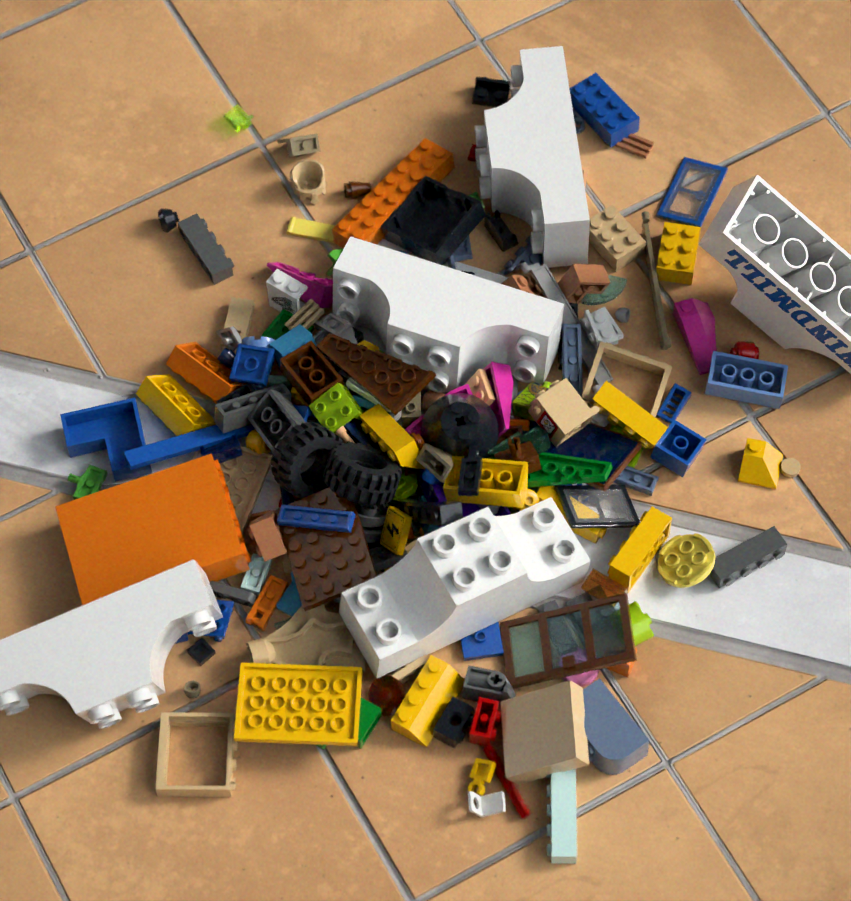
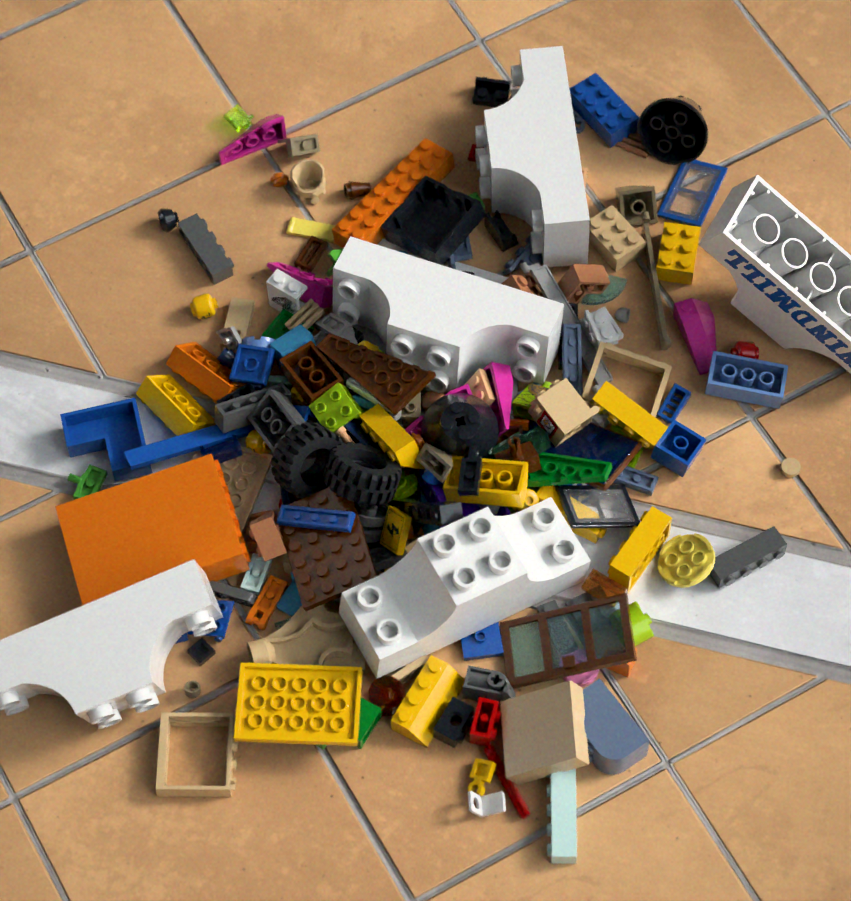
(203, 306): none -> yellow head
(259, 136): none -> dark pink wedge
(279, 179): none -> orange plate
(310, 267): none -> reddish brown tile
(635, 200): none -> dark tan slope
(673, 130): none -> black cone
(760, 464): yellow slope -> none

